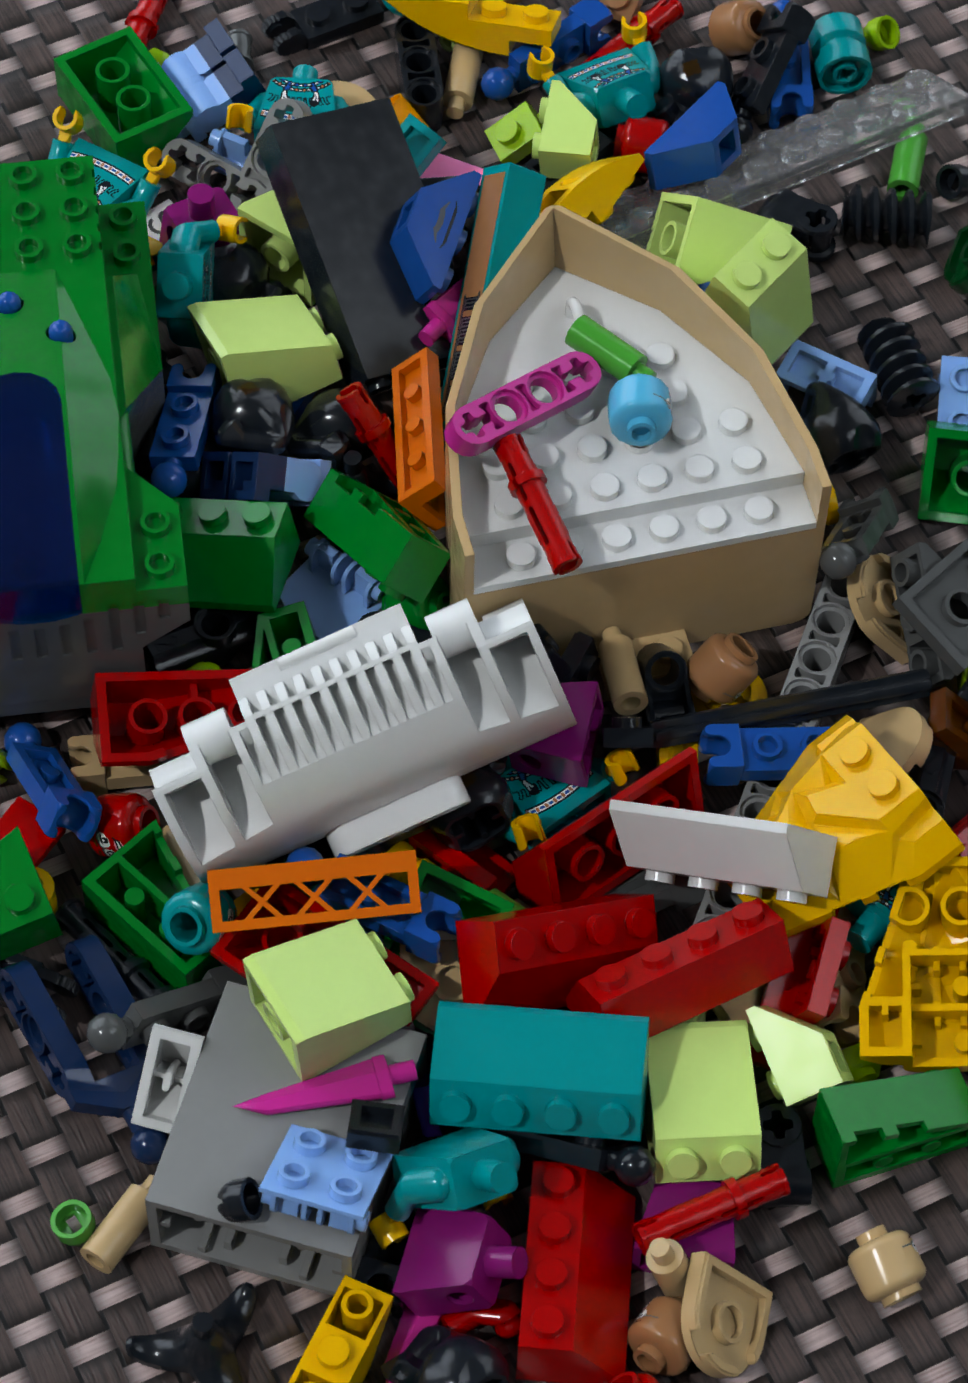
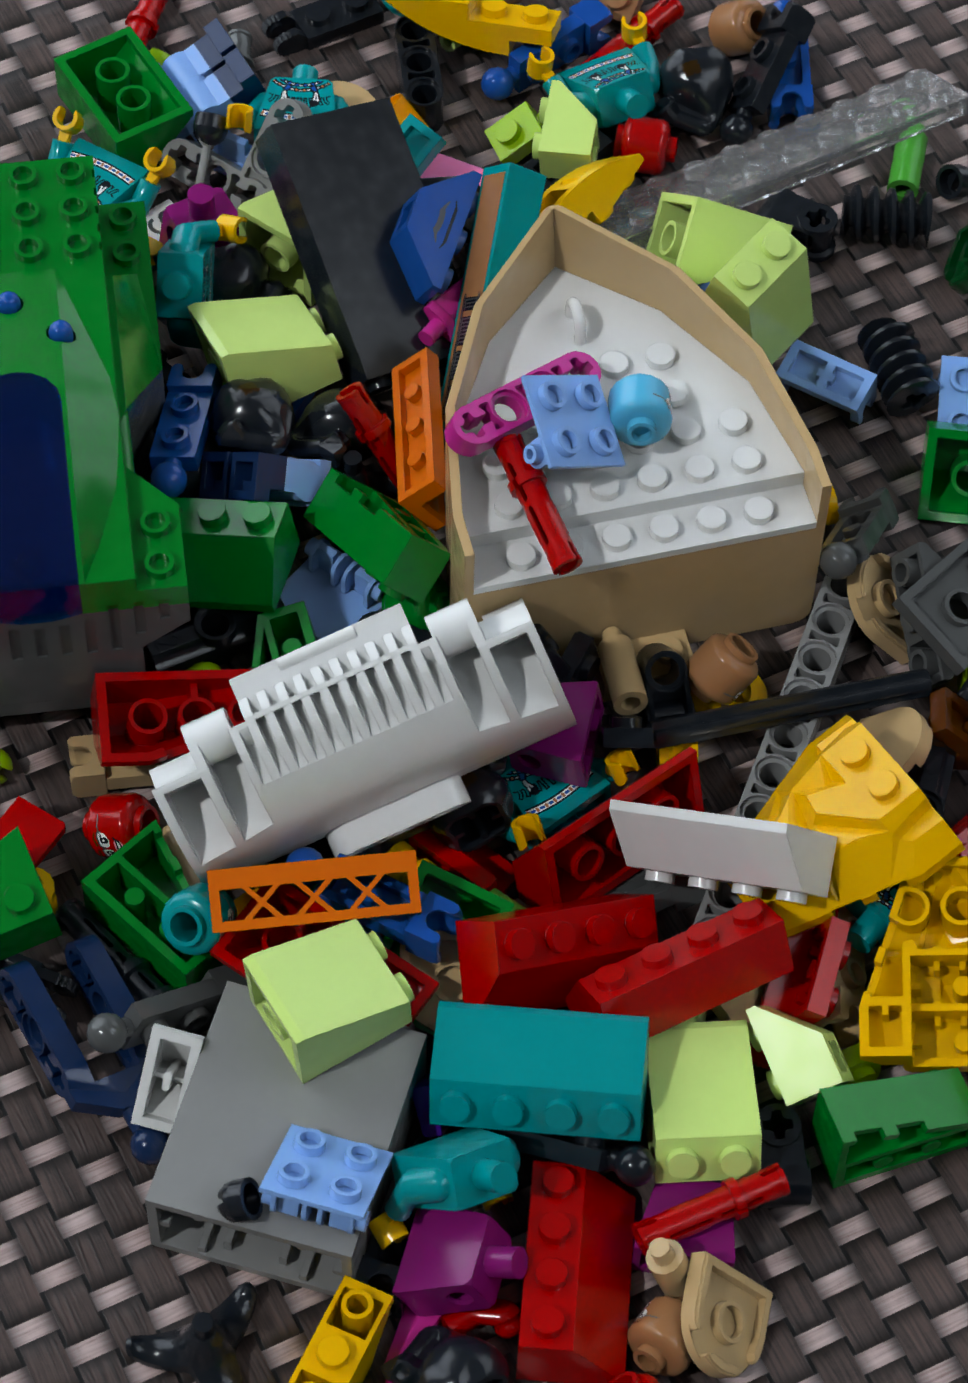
(51, 784): blue plate -> none
(62, 1230): bright green hinge -> none
(118, 1229): tan cylinder -> none
(208, 131): none -> black hinge
(361, 1081): dark pink bar -> none
(375, 1126): black tile -> none
(461, 80): tan cylinder -> none
(570, 423): none -> light blue hinge
(606, 348): bright green cylinder -> none
(697, 143): blue slope -> none
(752, 752): blue plate -> none
(840, 53): teal wheel -> none
(840, 427): black piece -> none
(882, 33): lime hinge -> none
(886, 1266): tan head -> none

